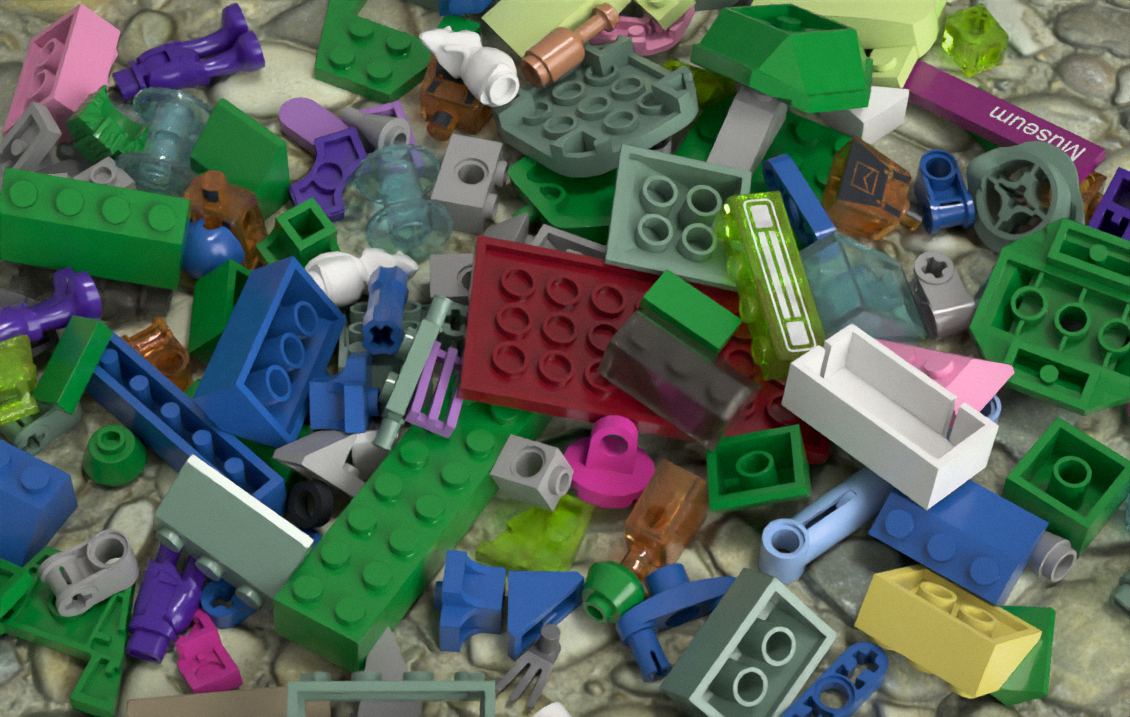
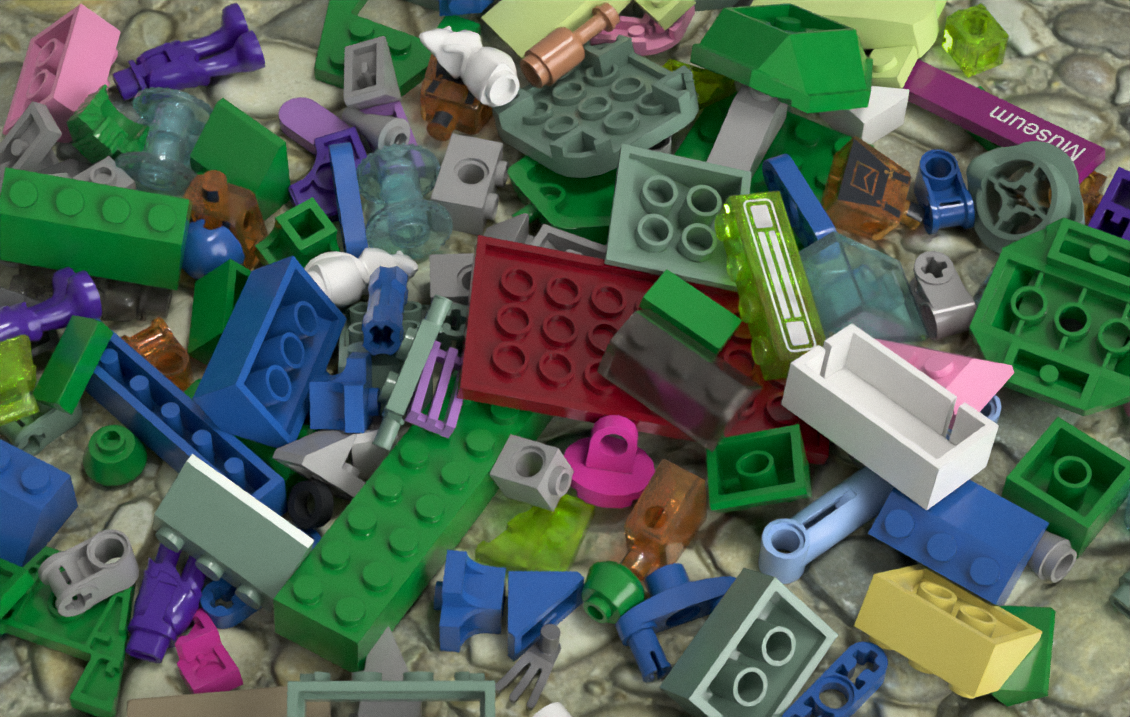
(347, 198): none -> blue beam
(369, 75): none -> light grey slope

